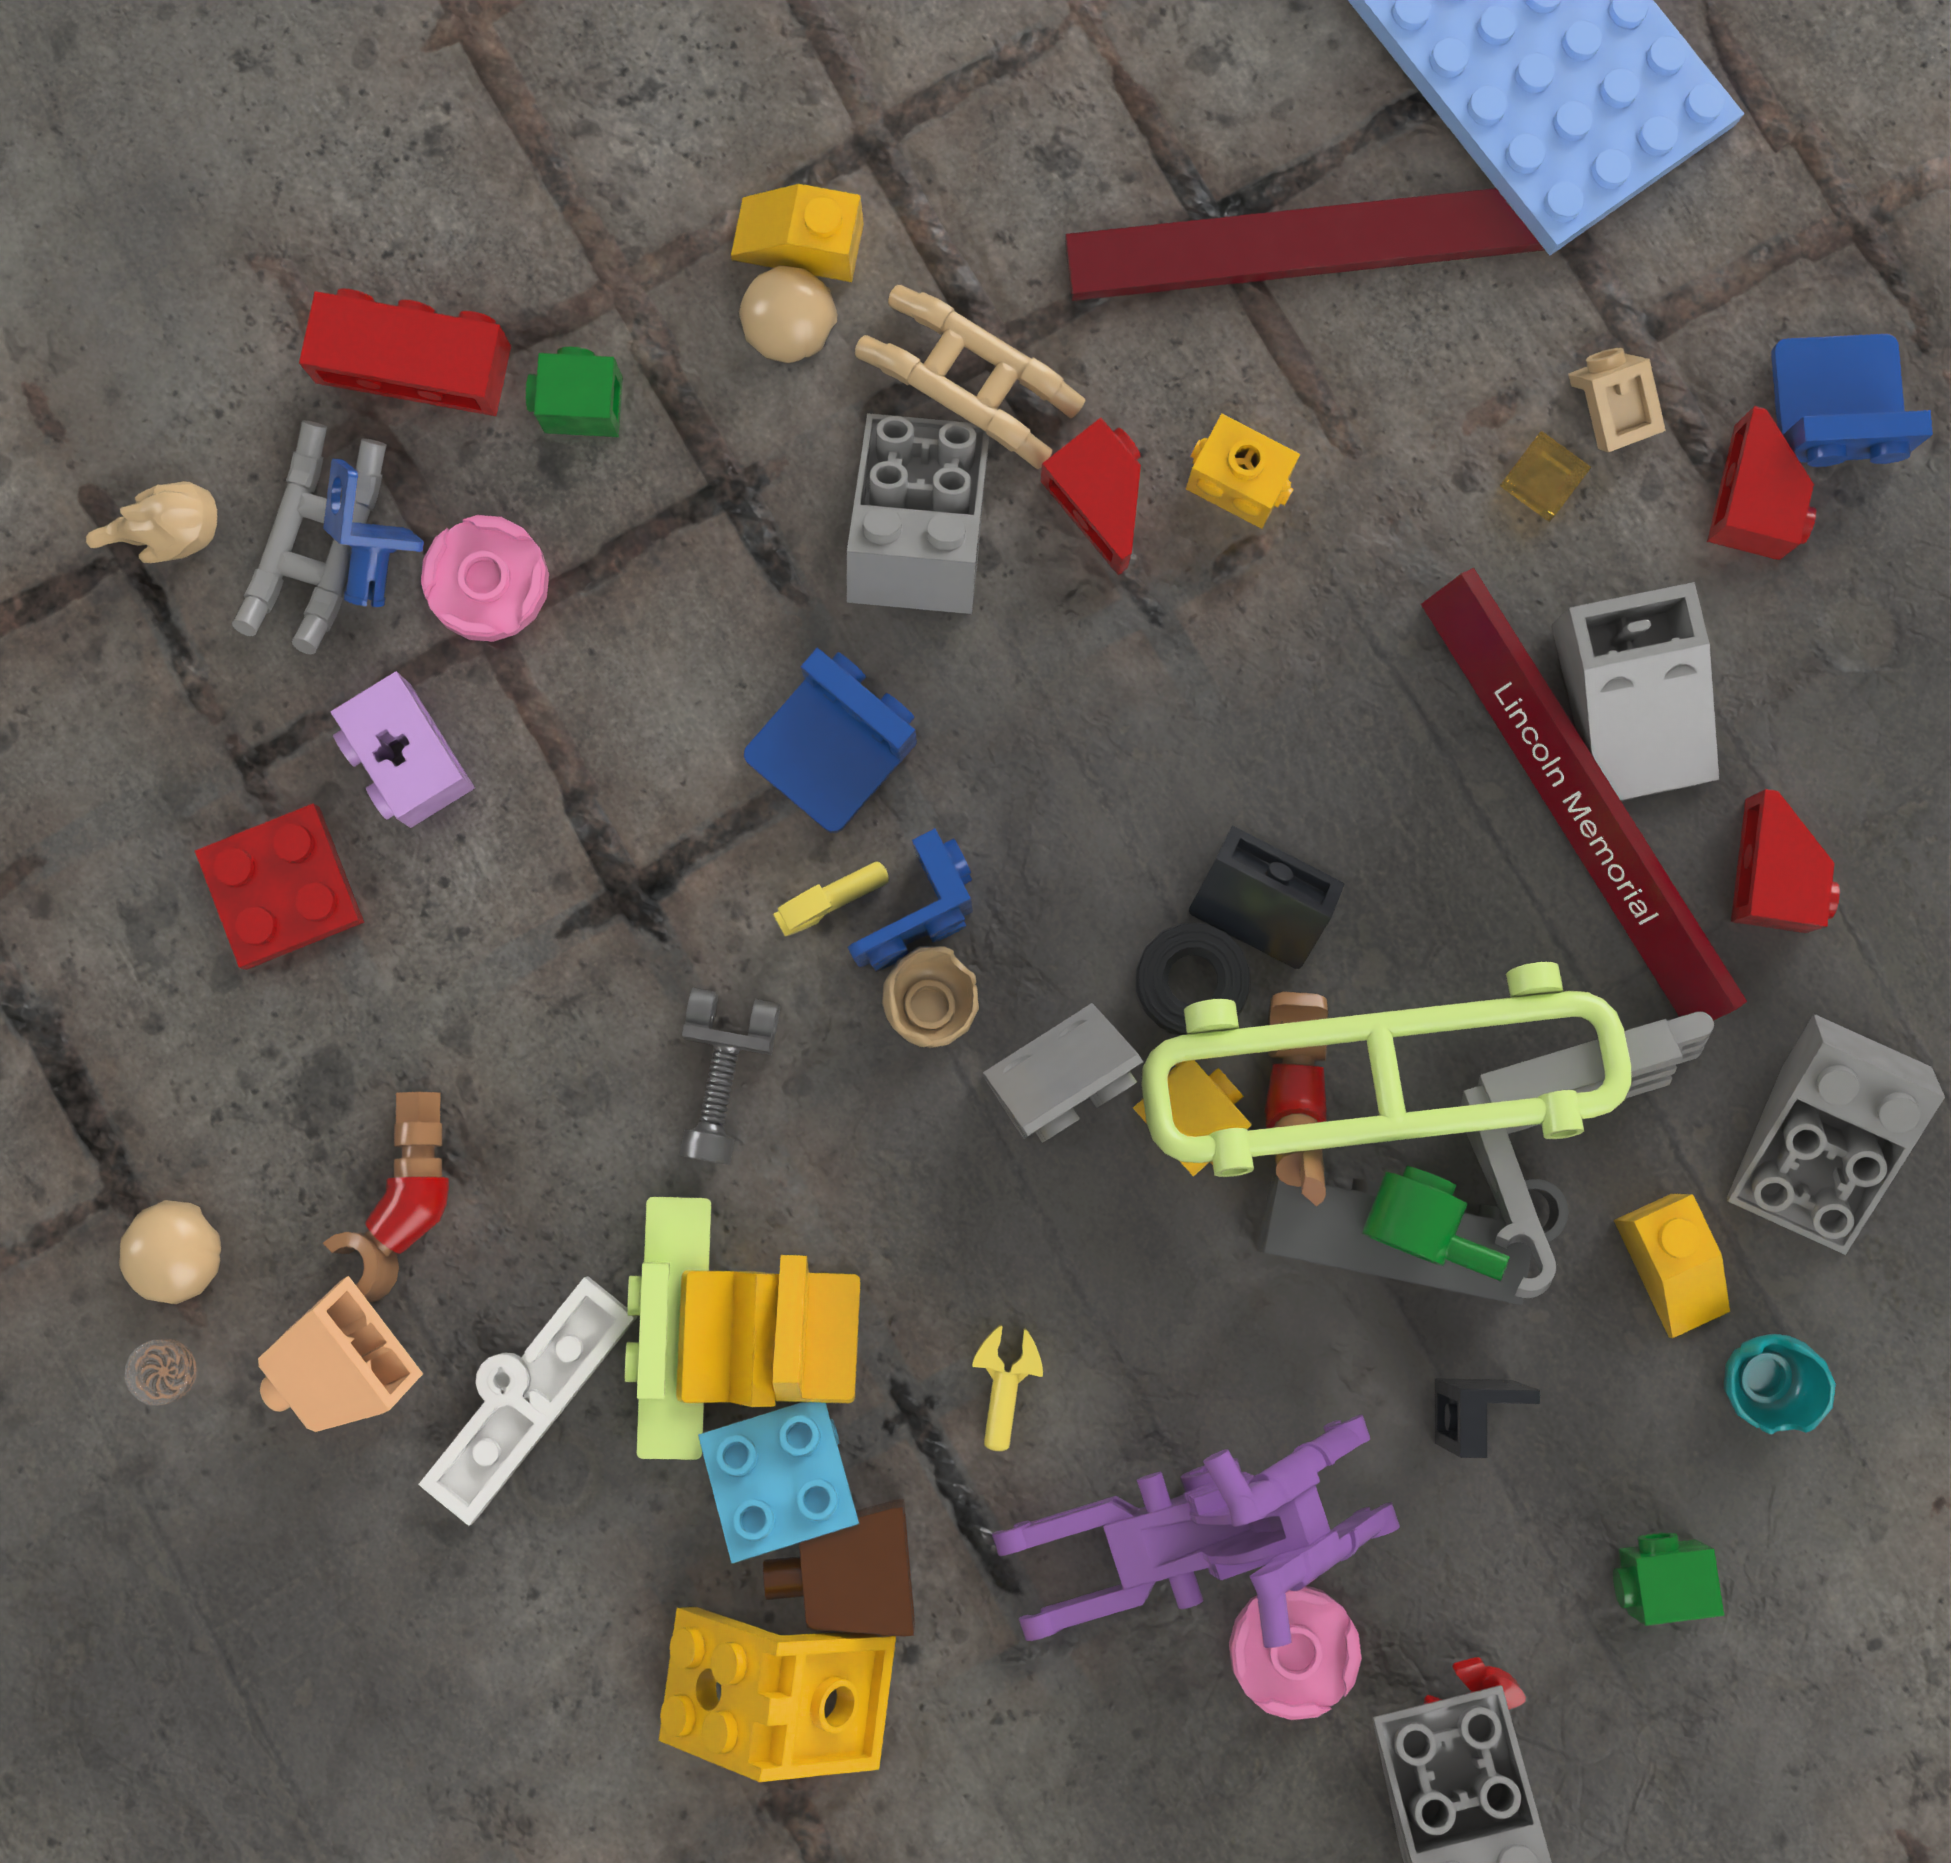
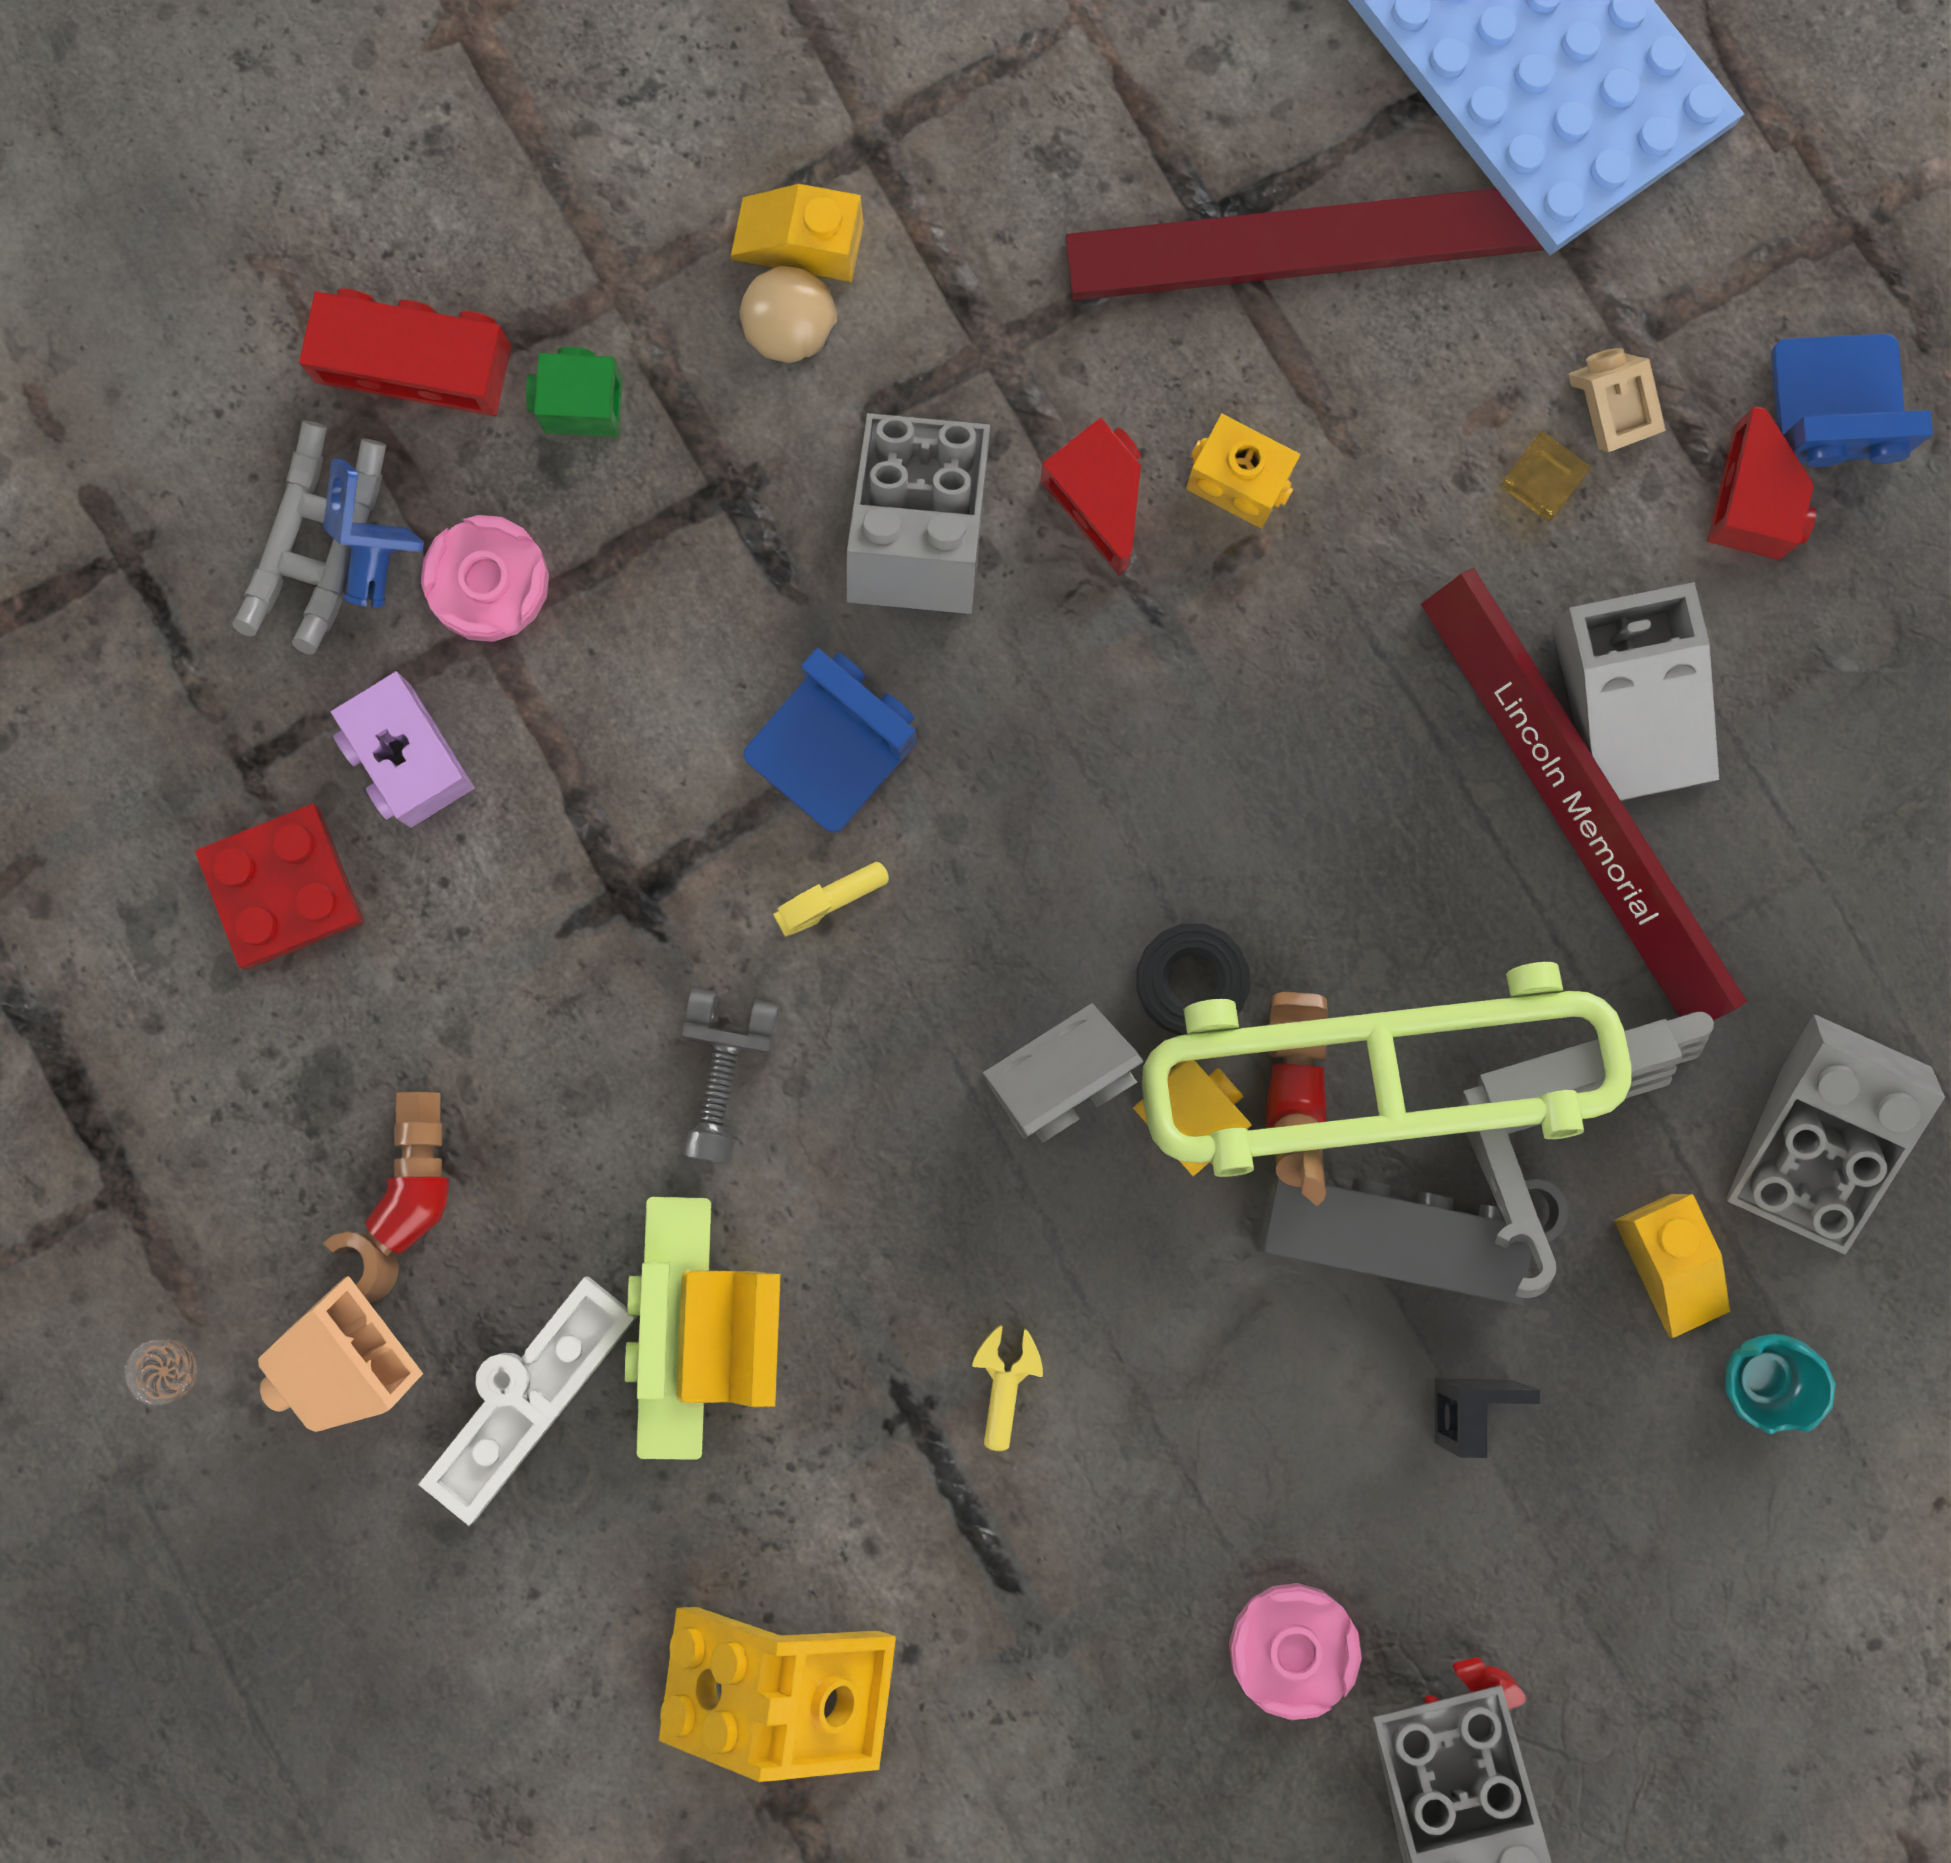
(167, 518): tan piece -> none
(170, 1252): tan hair -> none
(778, 1479): medium azure hinge -> none
(815, 1334): yellow panel -> none
(852, 1576): reddish brown torso -> none
(930, 997): tan hair -> none
(947, 875): blue bracket -> none
(979, 409): tan piece -> none
(1218, 1524): medium lavender piece -> none
(1266, 898): black panel -> none
(1422, 1219): green piece -> none
(1668, 1580): green brick -> none
(1781, 870): red slope -> none

